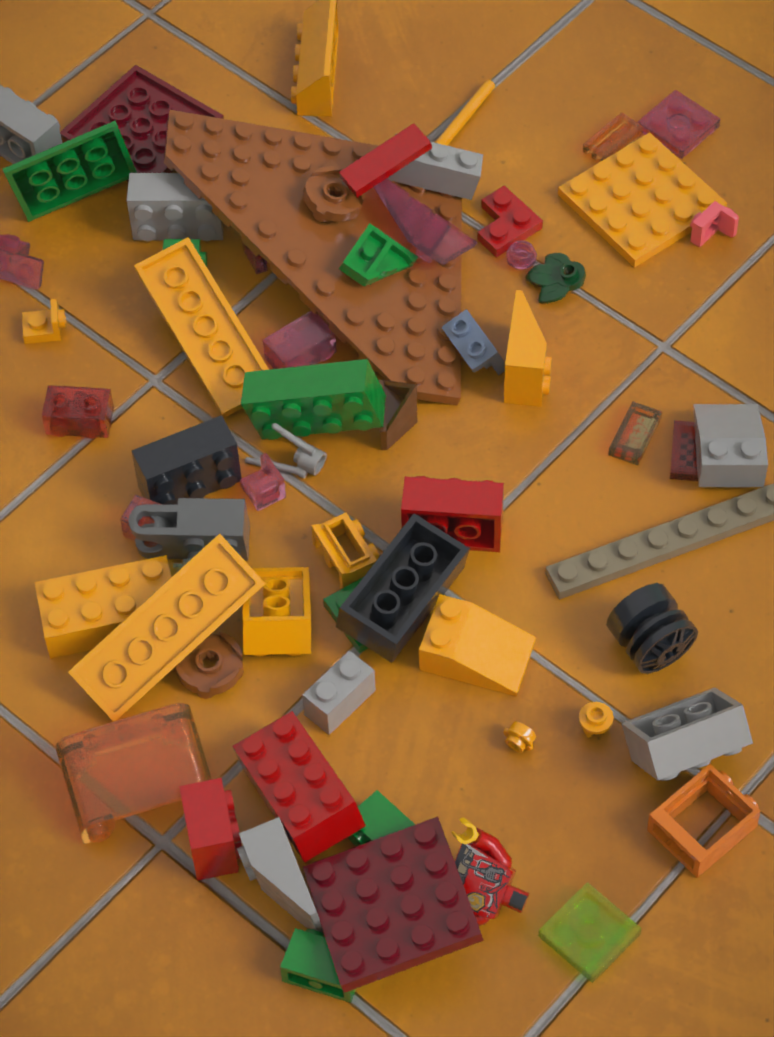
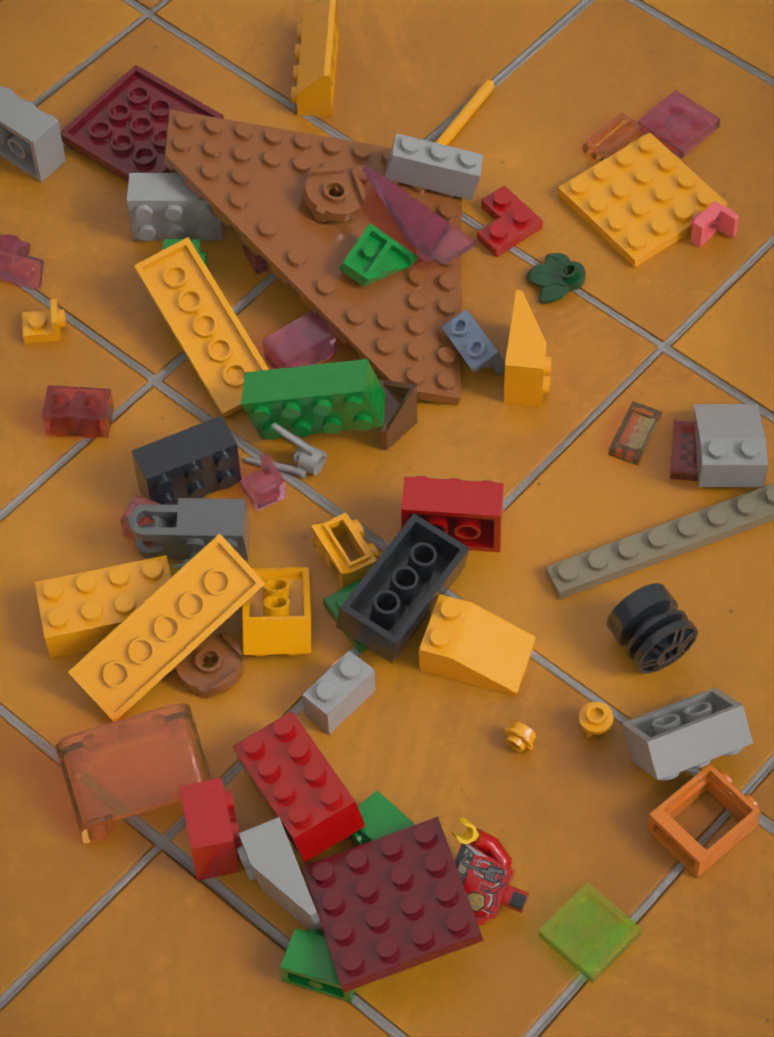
(70, 171): green slope -> none
(385, 160): red tile -> none
(521, 255): clear pink plate -> none

